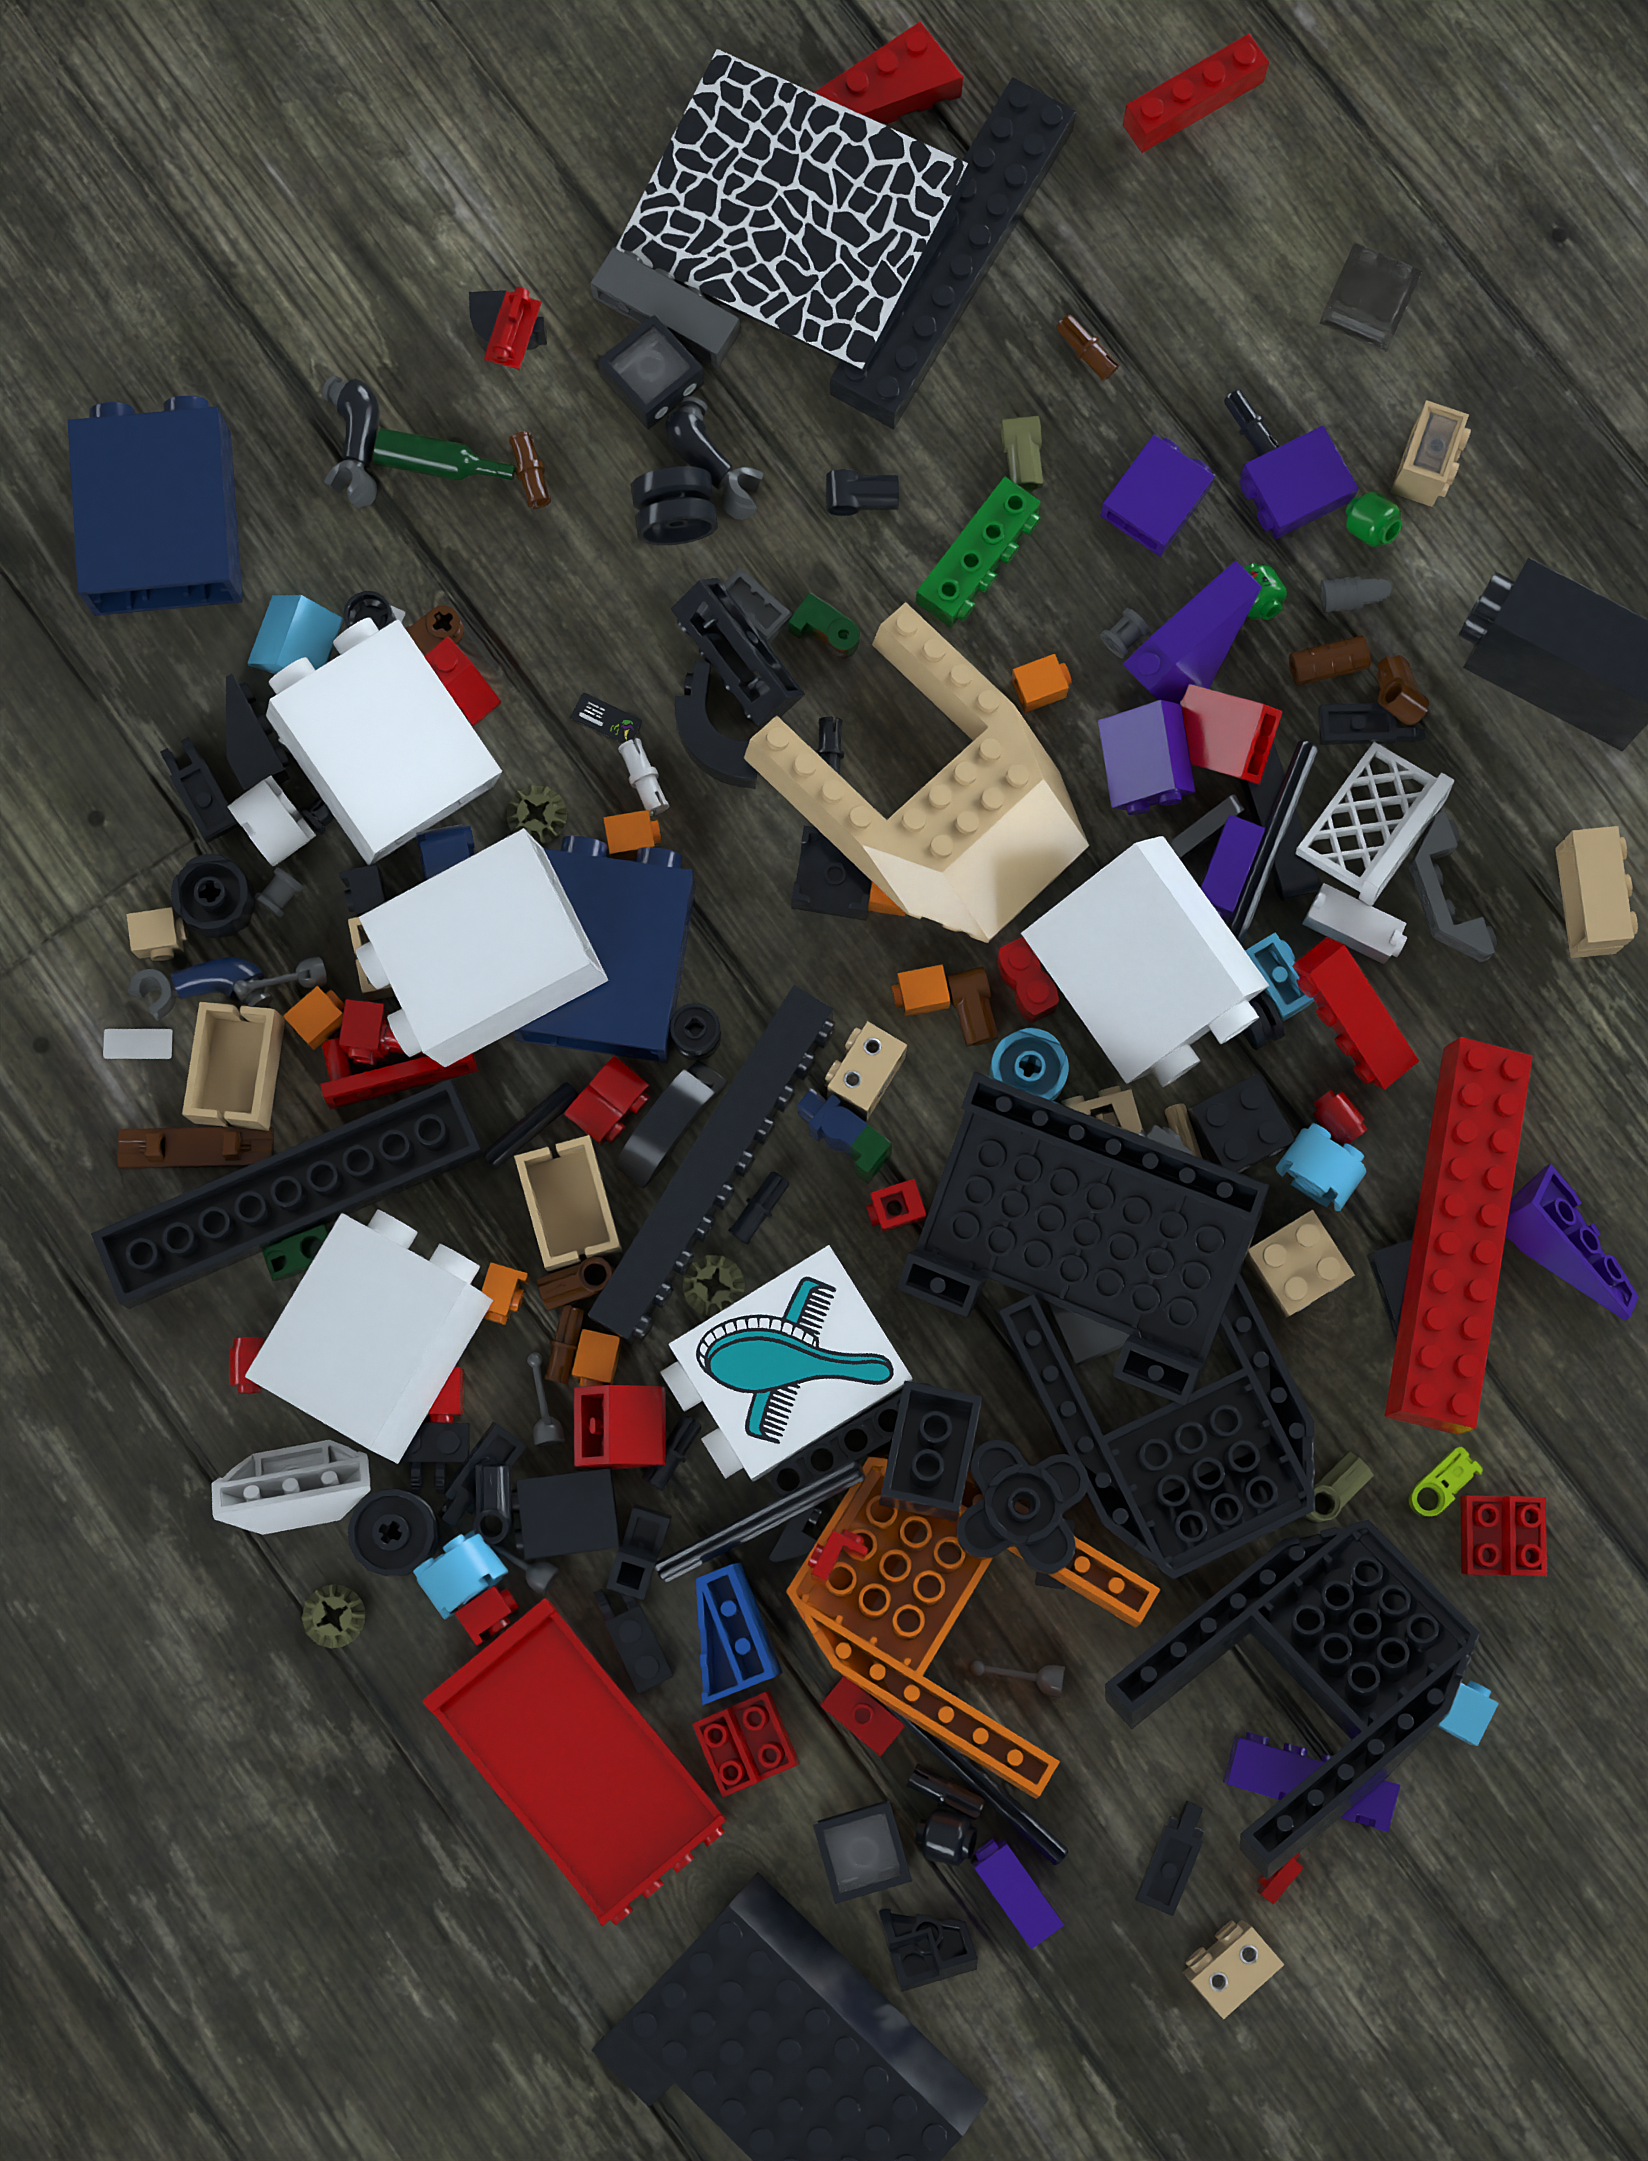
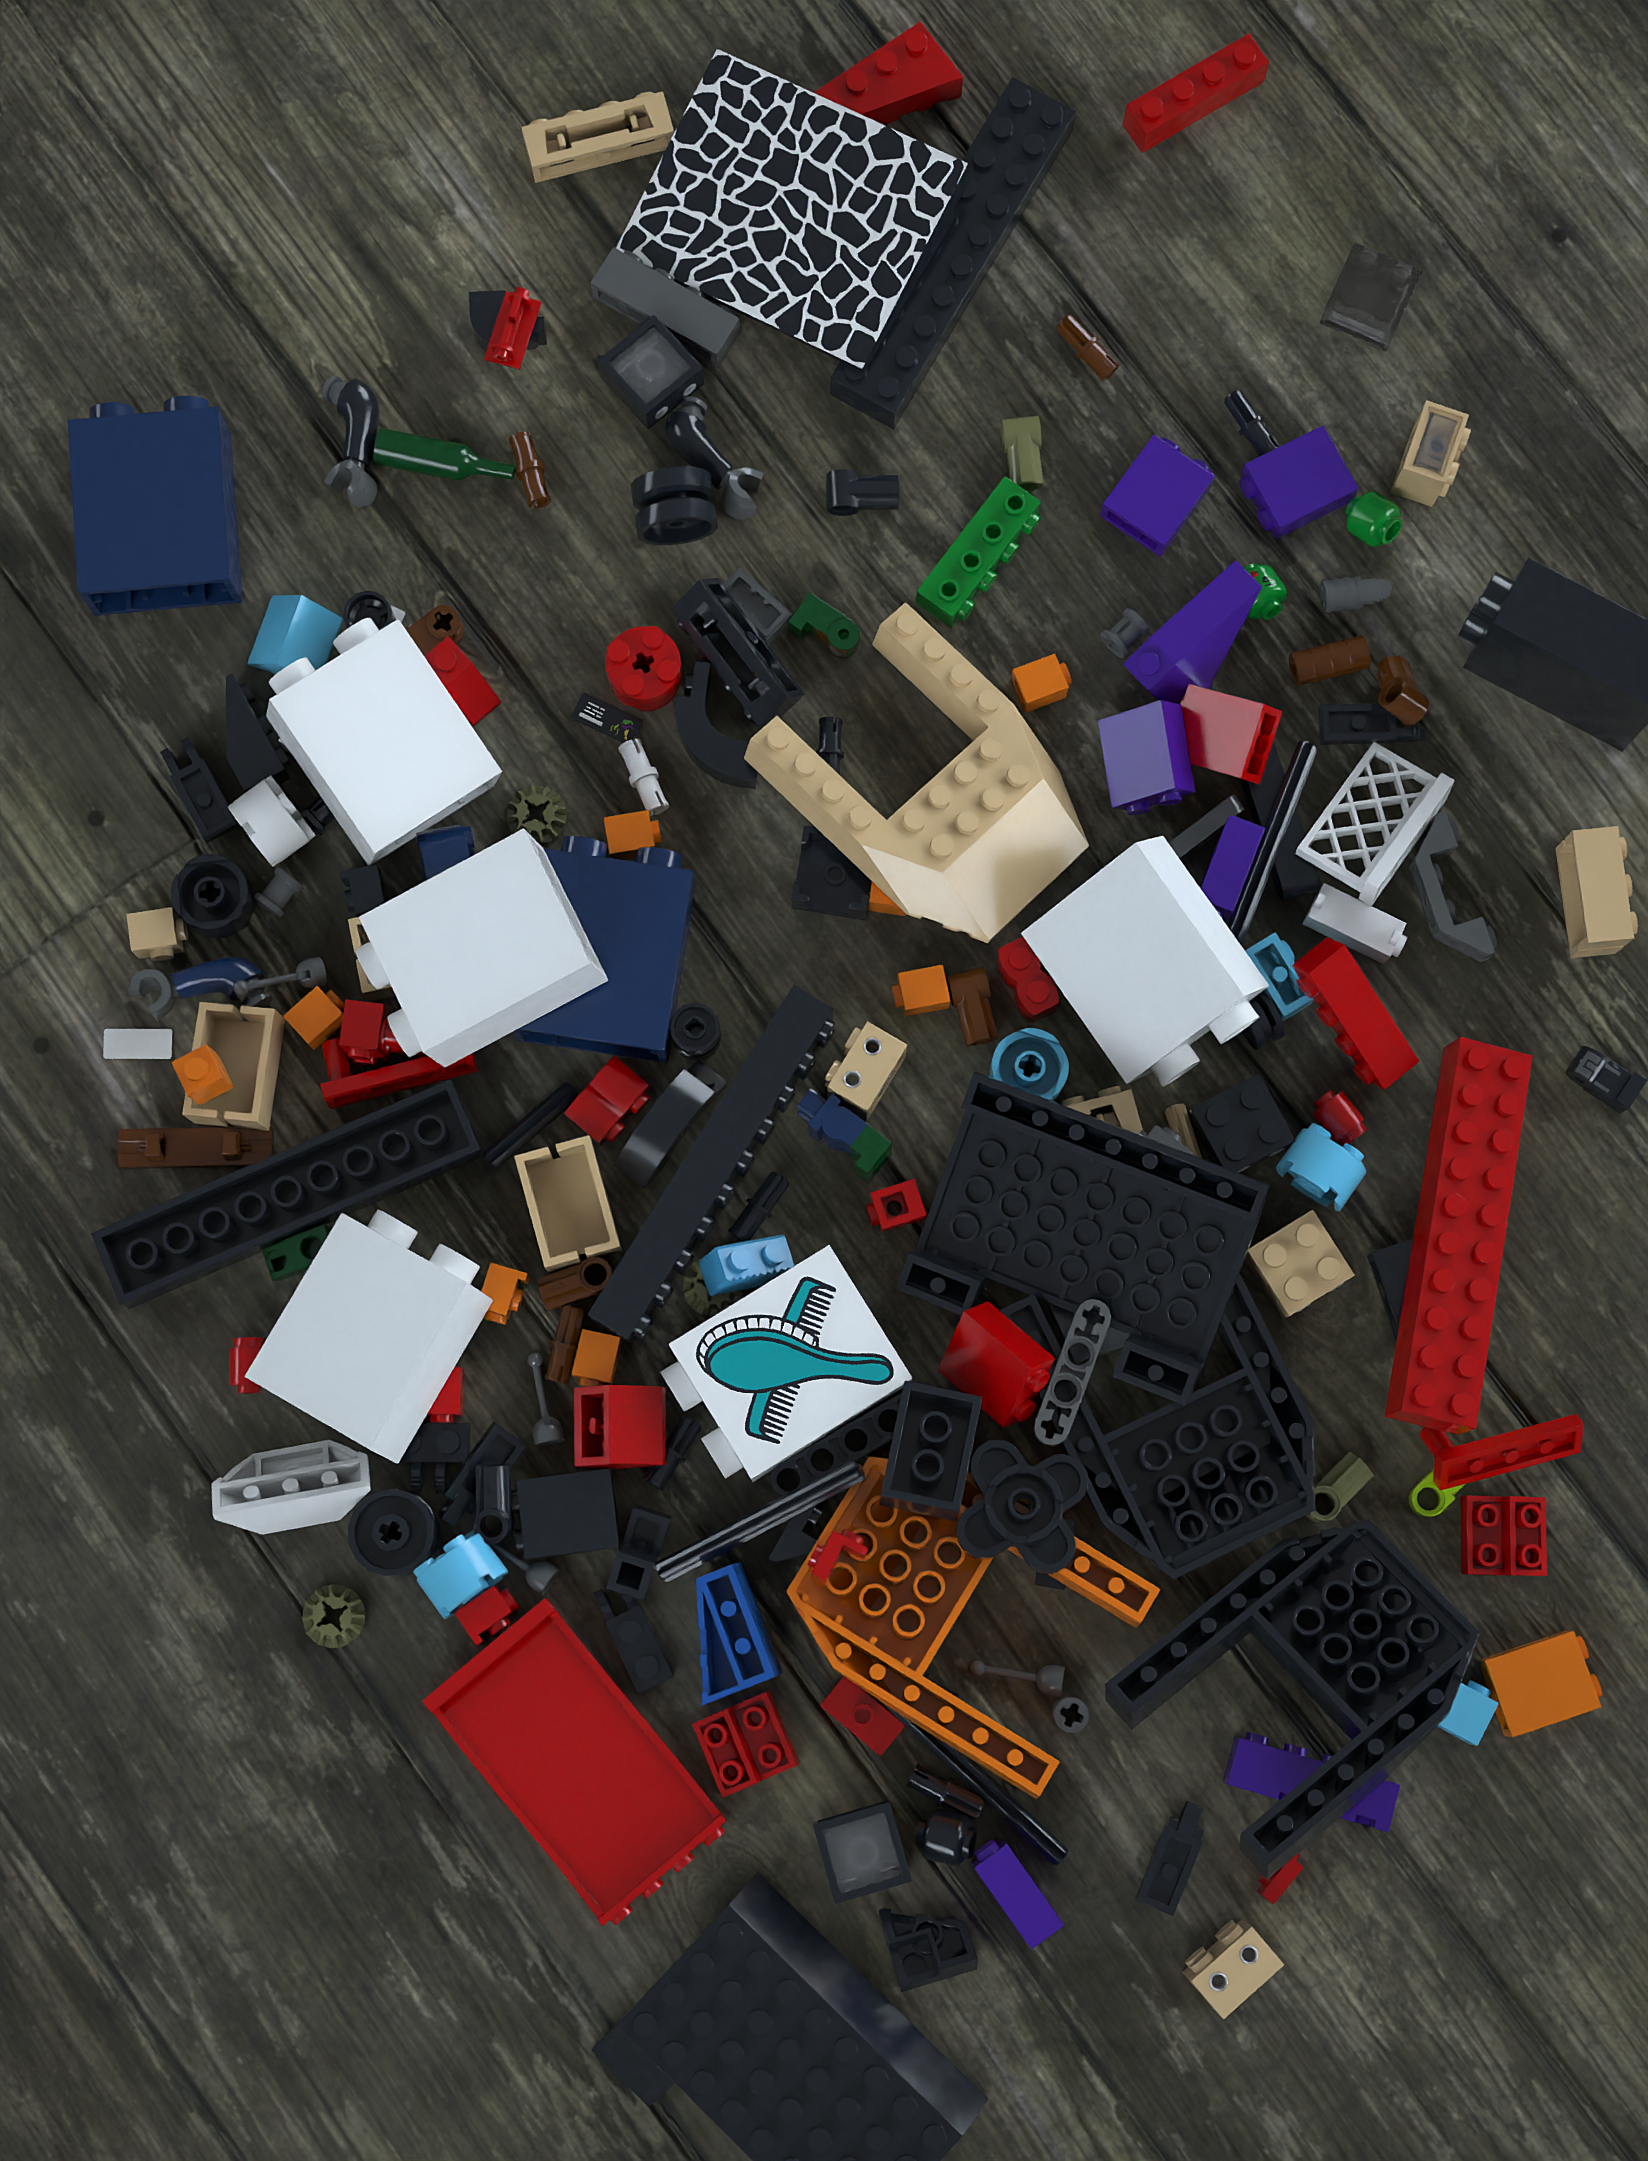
(202, 1074): none -> orange brick
(598, 136): none -> tan brick
(644, 647): none -> red brick
(745, 1264): none -> dark azure brick
(997, 1362): none -> red brick
(1074, 1373): none -> dark grey beam
(1080, 1708): none -> dark grey bush
(1501, 1452): none -> red piece
(1541, 1683): none -> orange brick
(1554, 1234): dark purple wedge -> none
(1605, 1079): none -> black leg

